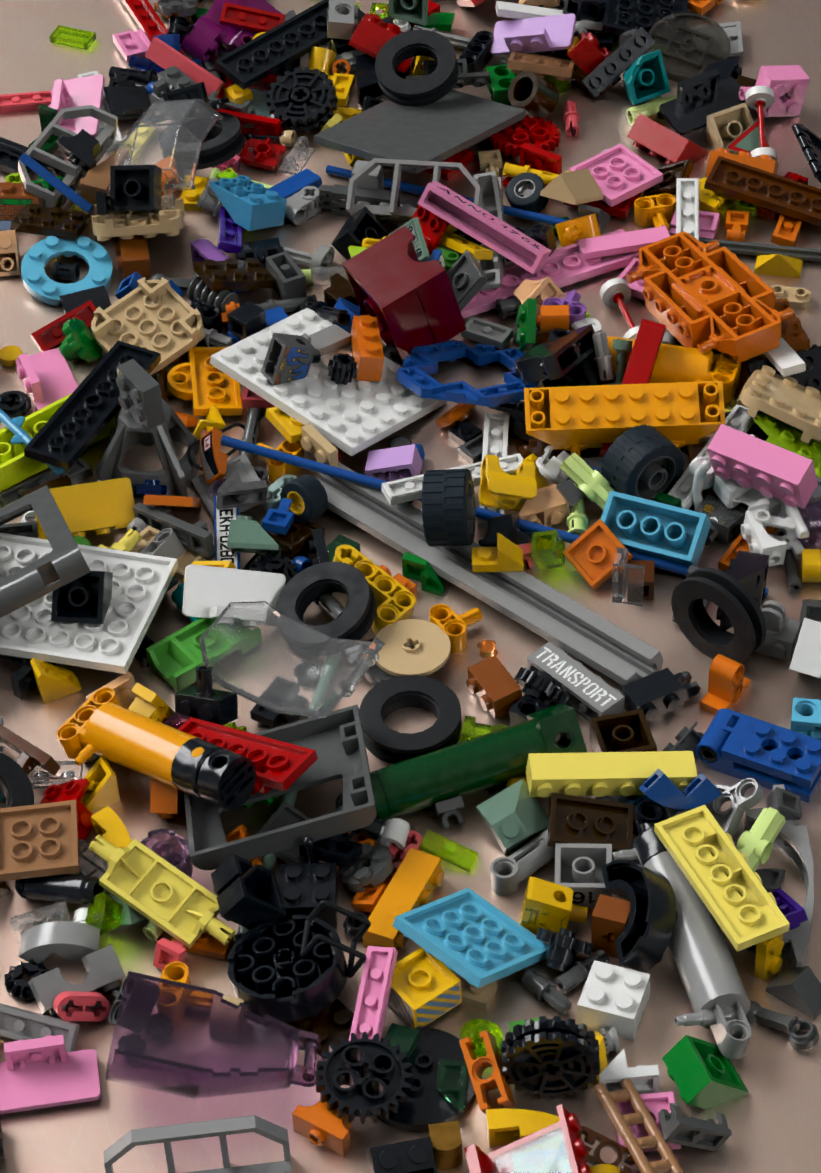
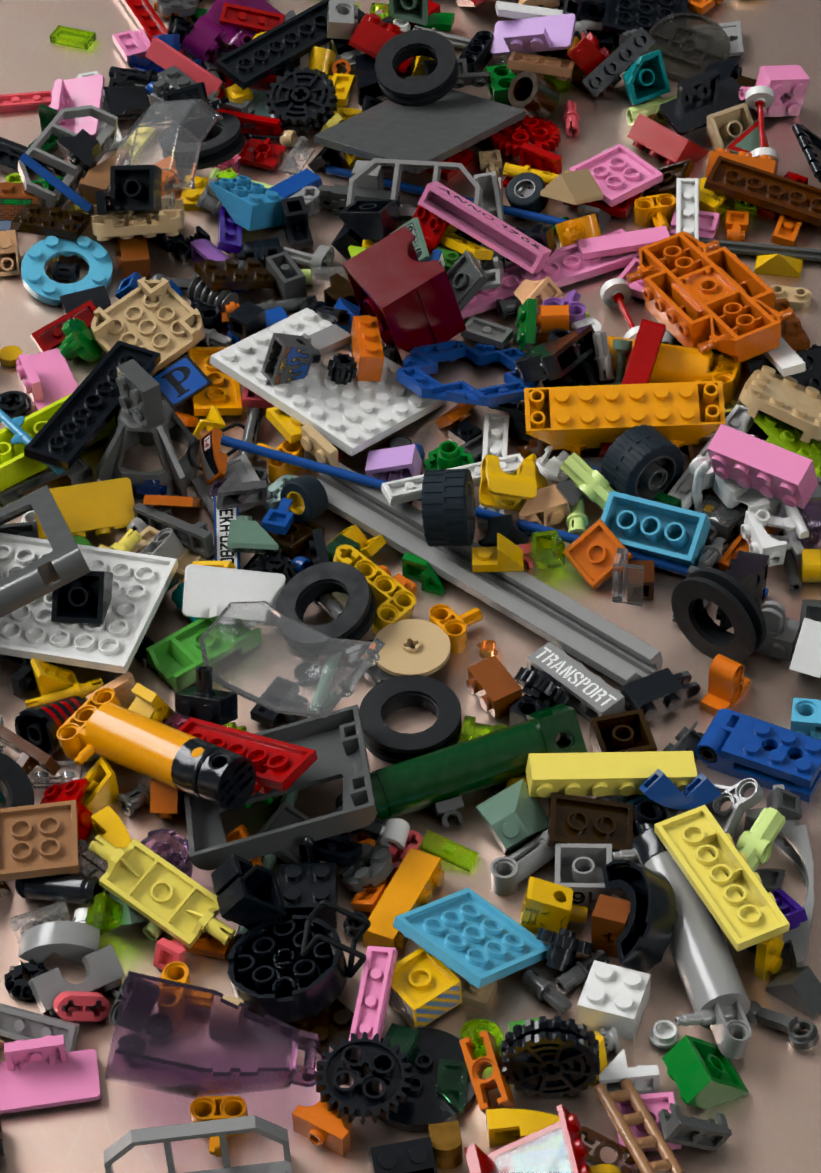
(41, 722): none -> black cone
(79, 690): none -> yellow pin
(134, 799): none -> dark grey bush
(180, 246): none -> black piece
(181, 381): none -> piece
(217, 1108): none -> light orange beam
(296, 223): none -> black brick
(323, 158): none -> black plate
(367, 547): none -> yellow slope
(372, 218): none -> black slope
(447, 456): none -> green plant
(664, 1034): none -> white plate
(712, 553): none -> light grey axle

